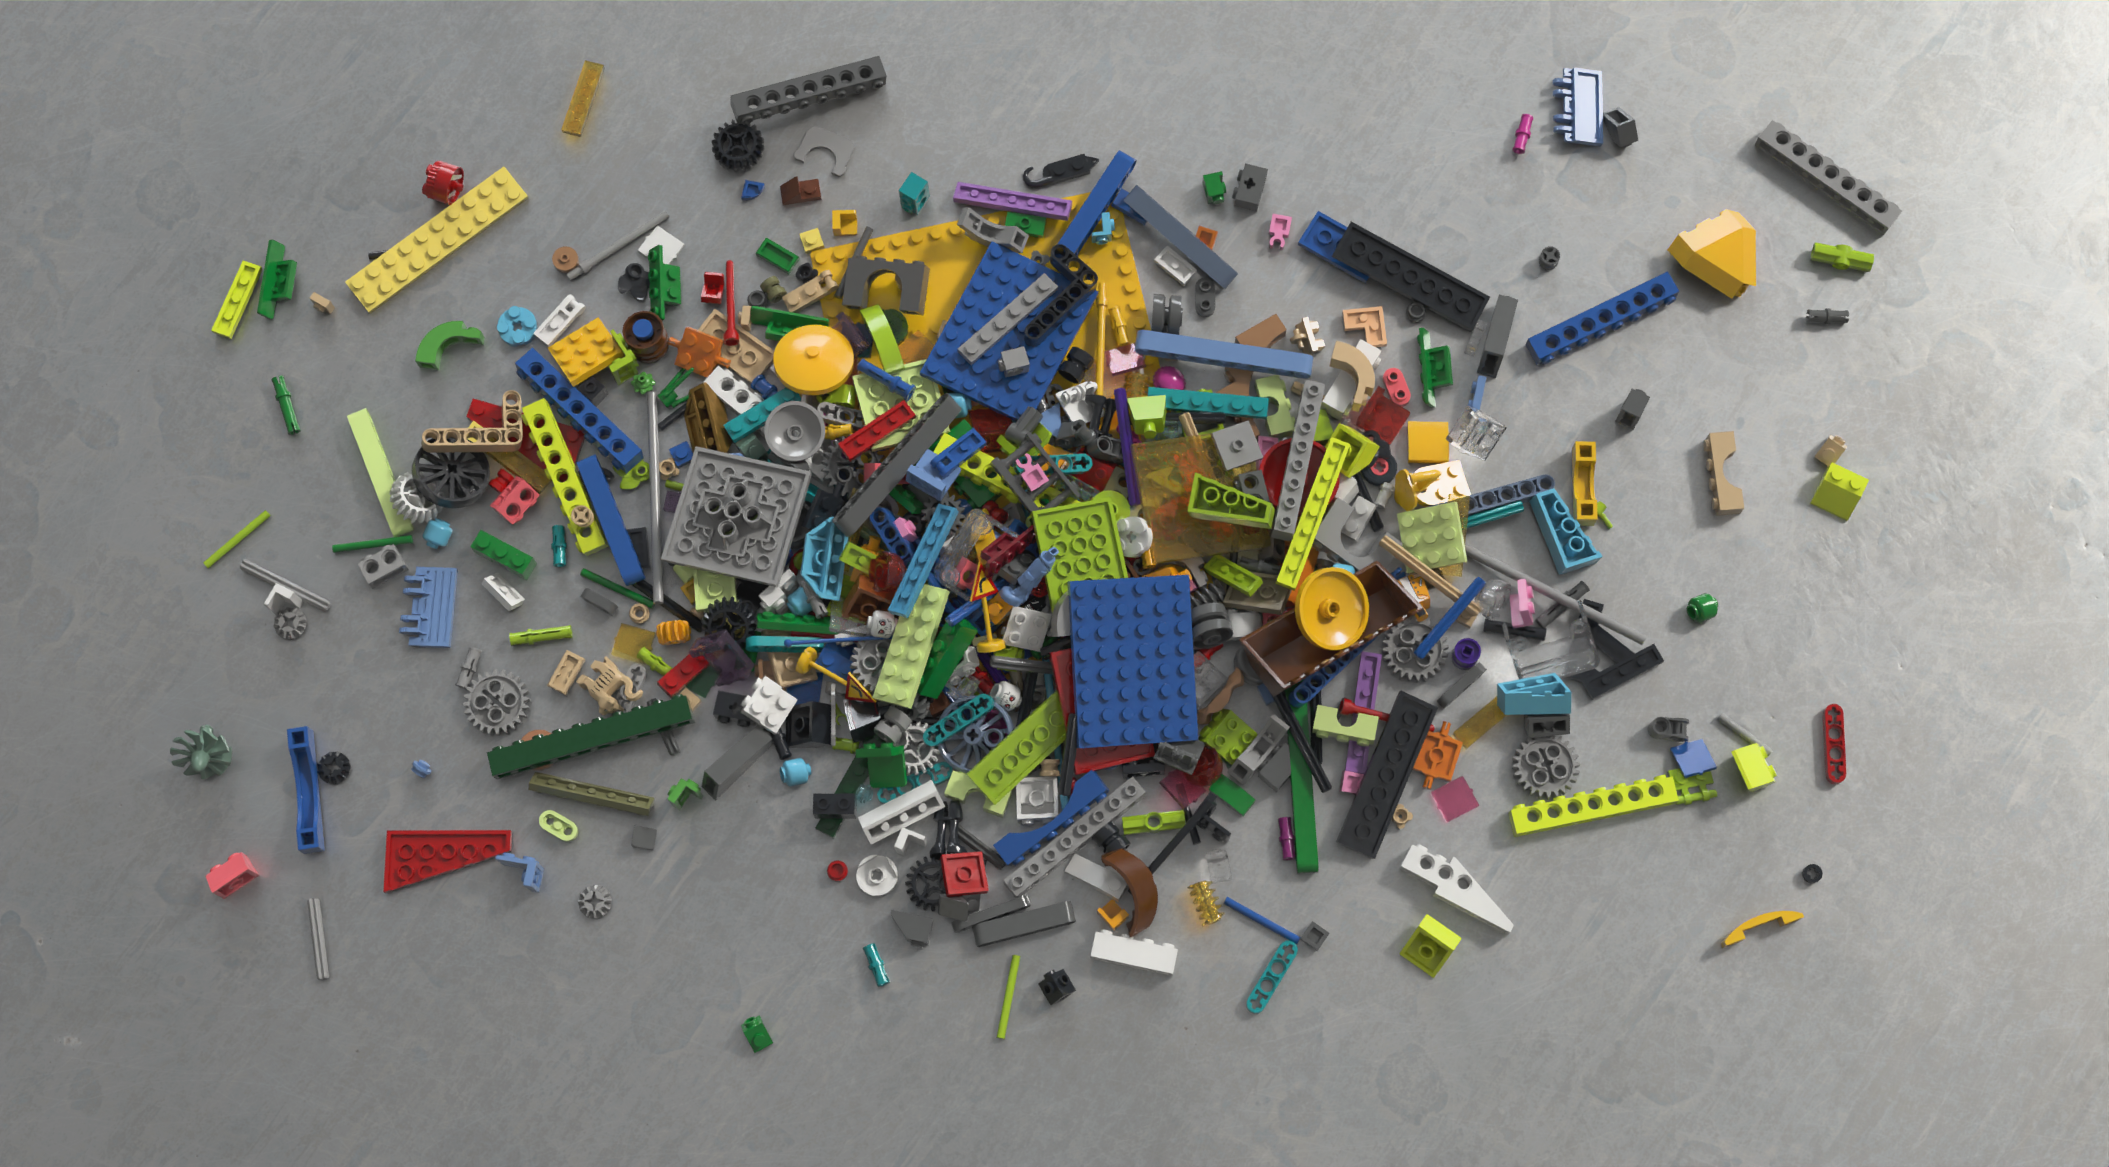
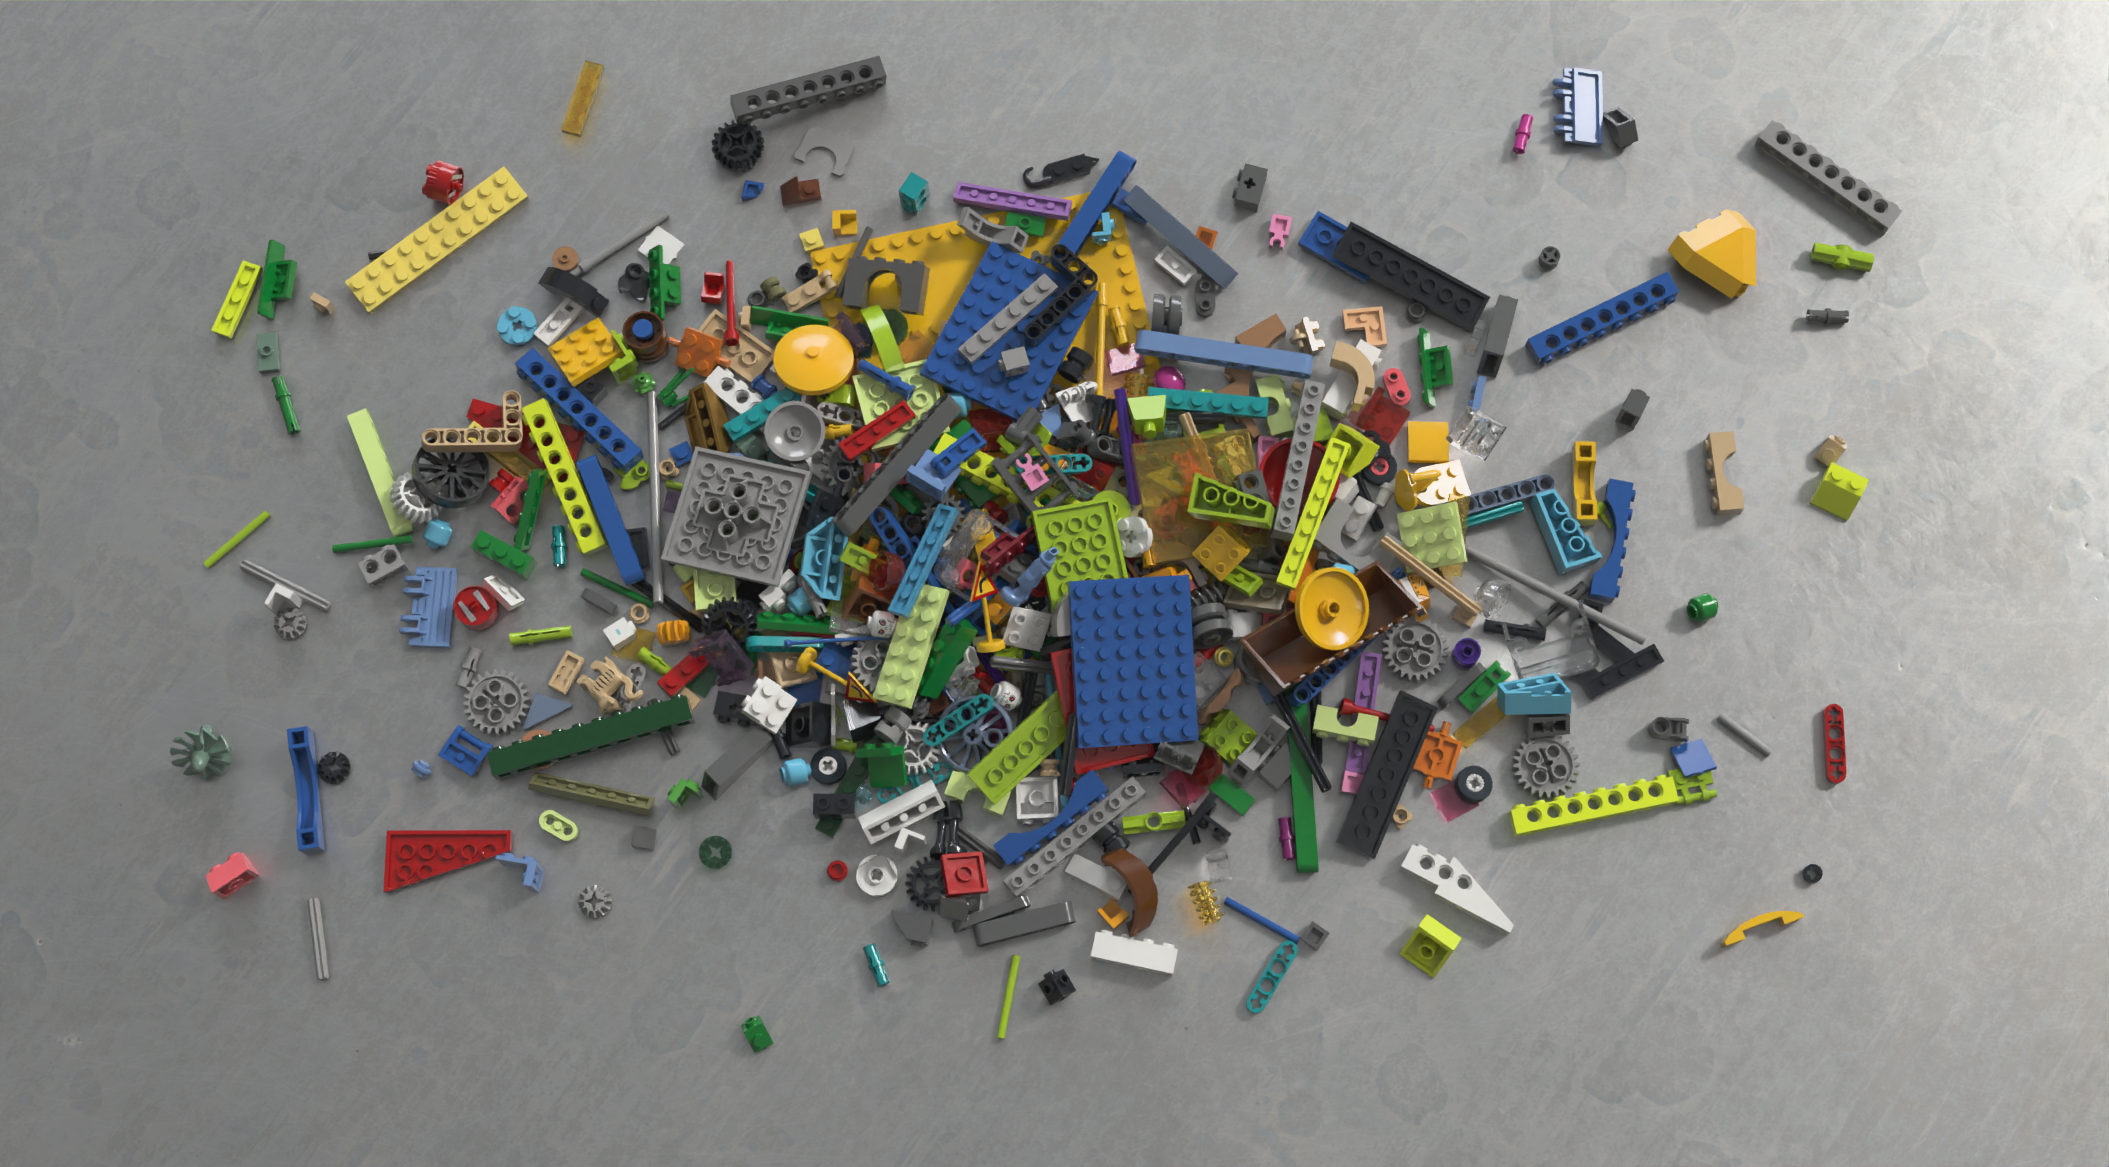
(268, 352): none -> sand green plate
(440, 338): bright green arch -> none
(461, 756): none -> blue plate
(476, 608): none -> red piece
(530, 509): none -> green plate
(543, 709): none -> sand blue tile
(568, 285): none -> black arch
(579, 512): tan wheel -> none
(621, 633): none -> white brick
(715, 842): none -> clear green gear
(777, 256): green tile -> none
(829, 776): none -> black bush
(906, 529): bright pink plate -> none
(1214, 187): green brick -> none
(1221, 551): none -> yellow bracket
(1228, 659): none -> light yellow plate
(1236, 446): light grey plate -> none
(1449, 617): blue axle -> none
(1482, 779): none -> black bush
(1483, 687): none -> green plate
(1521, 605): bright pink bracket -> none
(1617, 500): none -> blue arch
(1754, 767): neon yellow slope -> none

